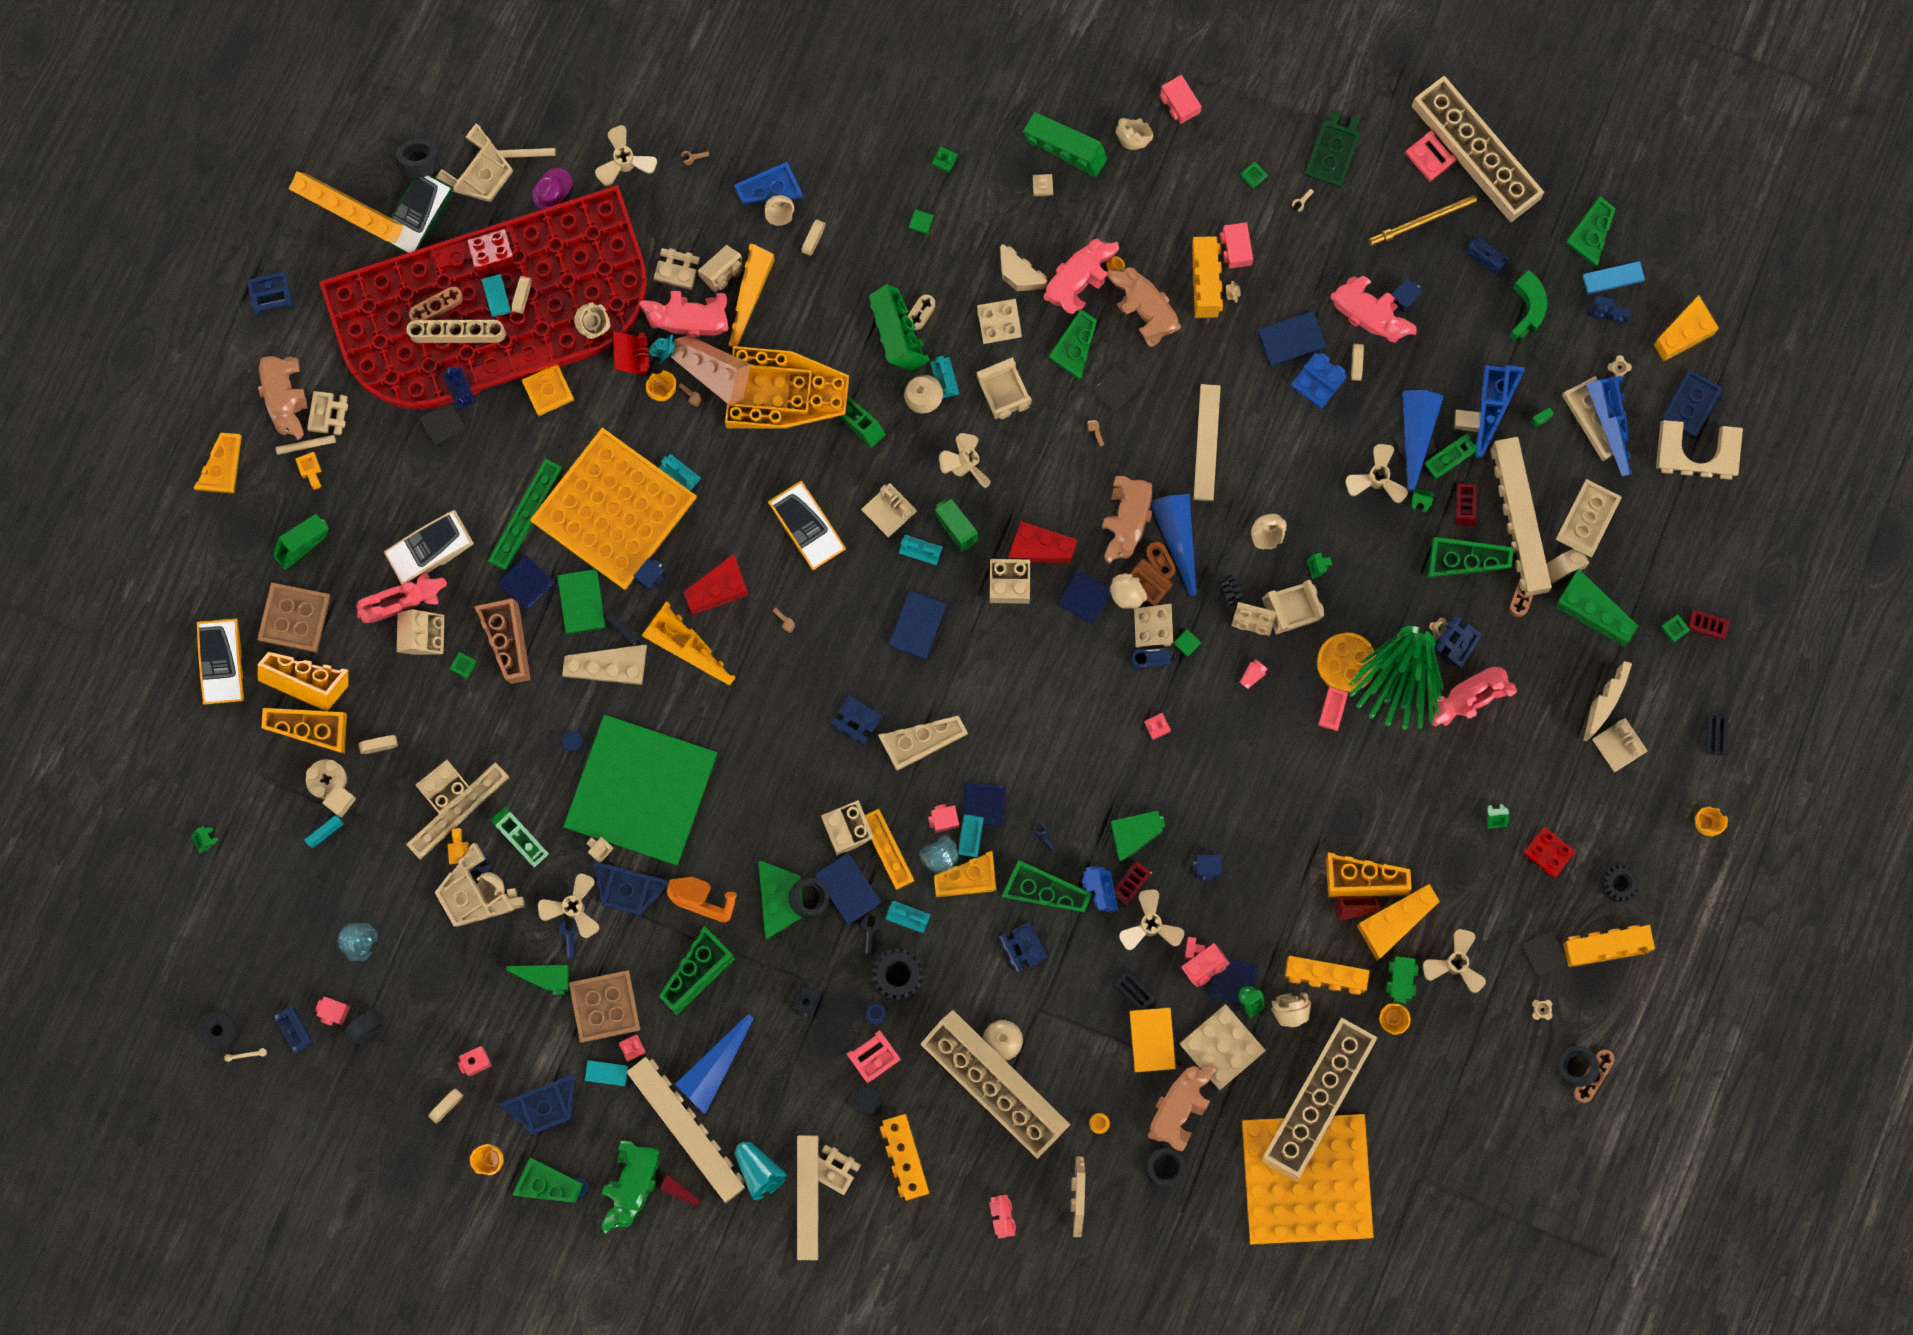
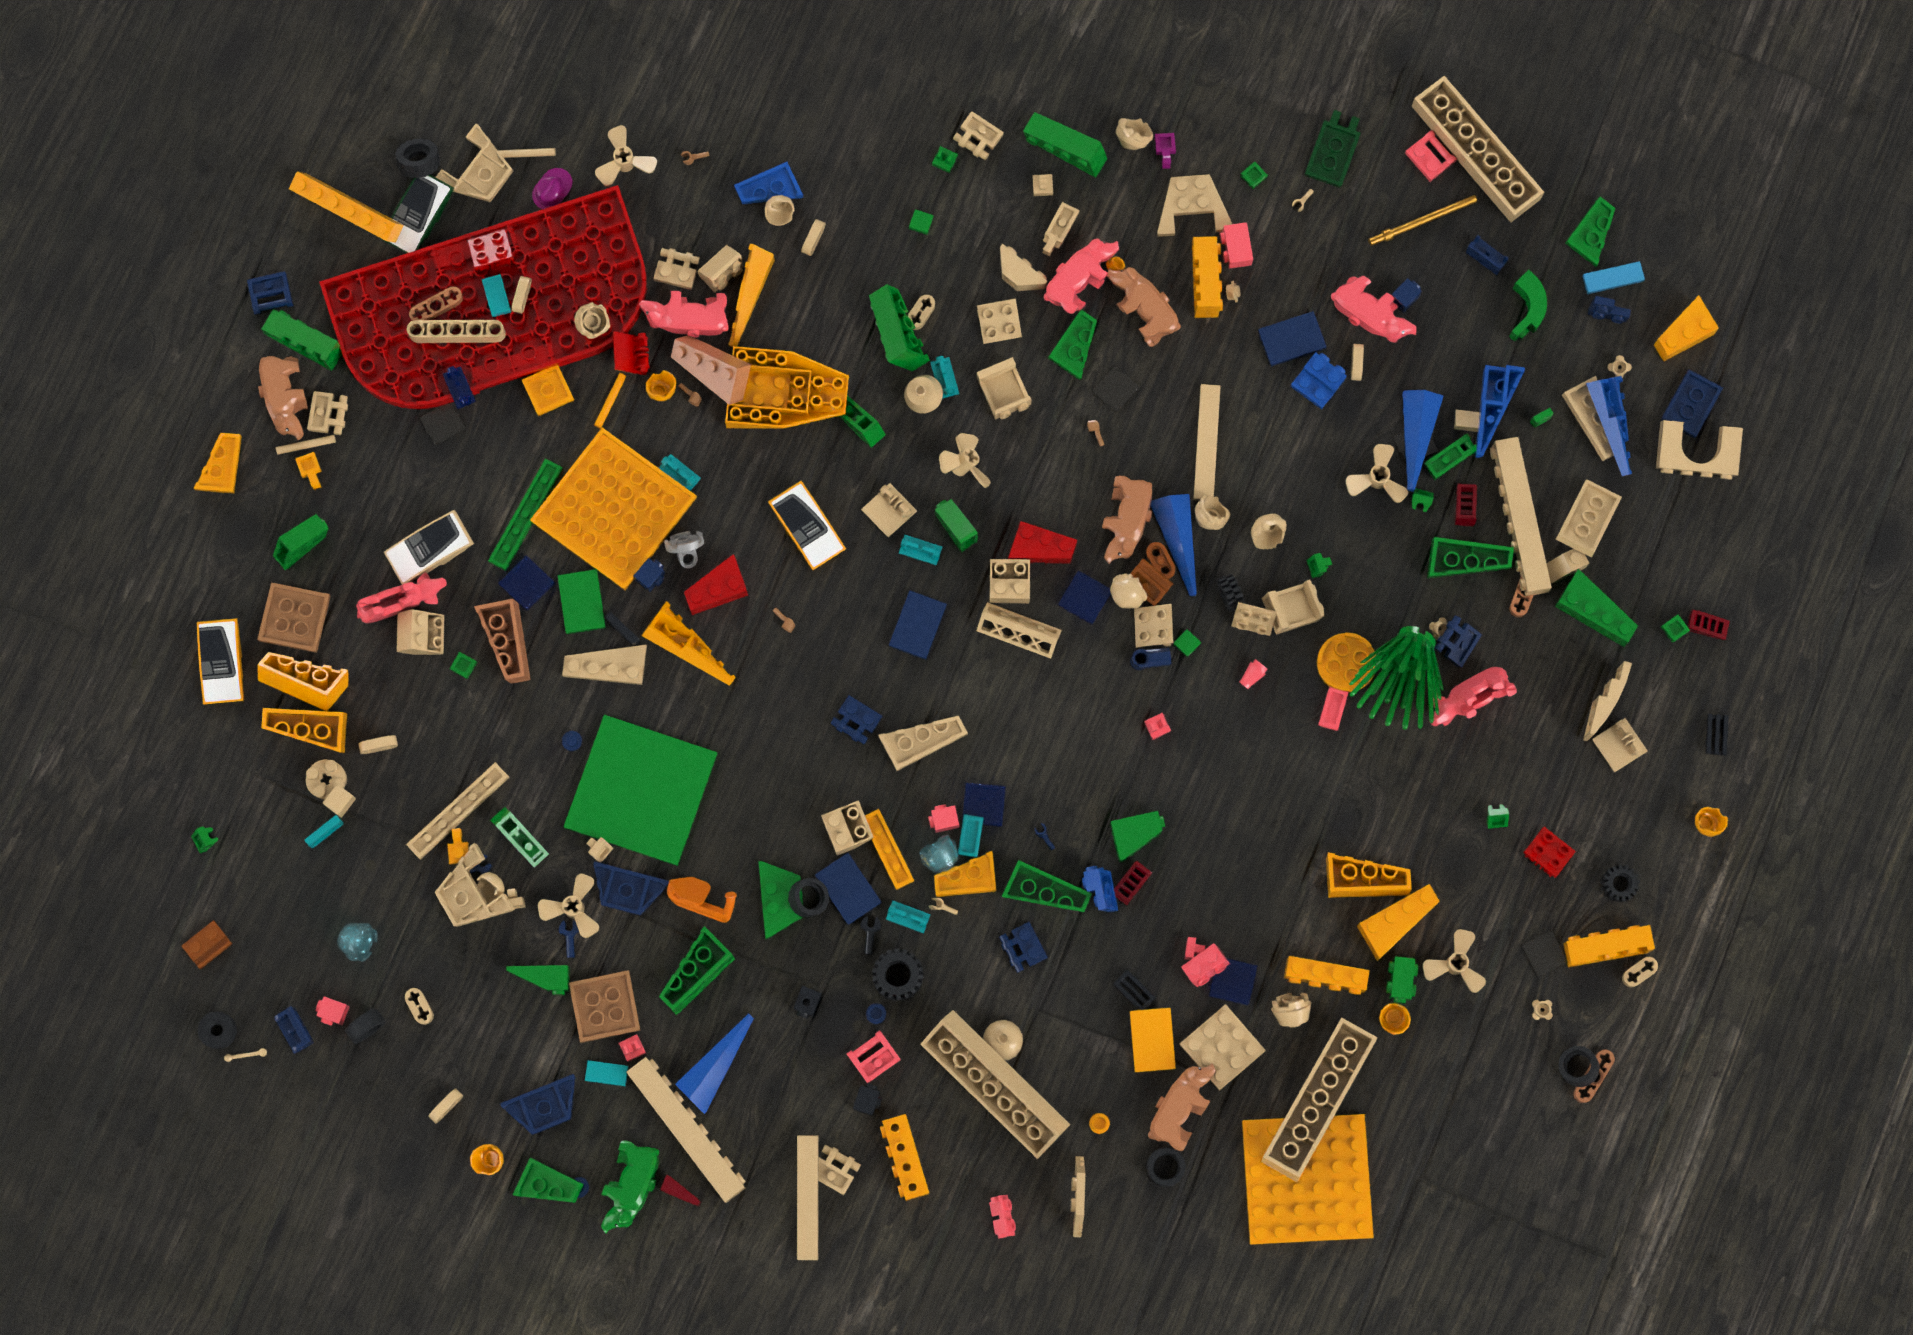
(206, 944): none -> dark orange plate
(303, 339): none -> green wedge
(415, 1008): none -> tan beam
(444, 787): tan slope -> none
(474, 1061): coral brick -> none
(610, 400): none -> light orange bar
(662, 348): teal hinge -> none
(683, 544): none -> light grey tile
(758, 1170): teal cone -> none
(940, 905): none -> tan hand
(980, 130): none -> tan plate
(1018, 623): none -> tan fence
(1059, 227): none -> tan hinge
(1149, 903): tan piece -> none
(1165, 146): none -> magenta plate
(1180, 99): coral brick -> none
(1192, 196): none -> tan wing
(1207, 867): dark blue brick -> none
(1211, 513): none -> tan hair
(1252, 1000): green tile -> none
(1356, 906): dark red slope -> none
(1642, 975): none -> tan beam

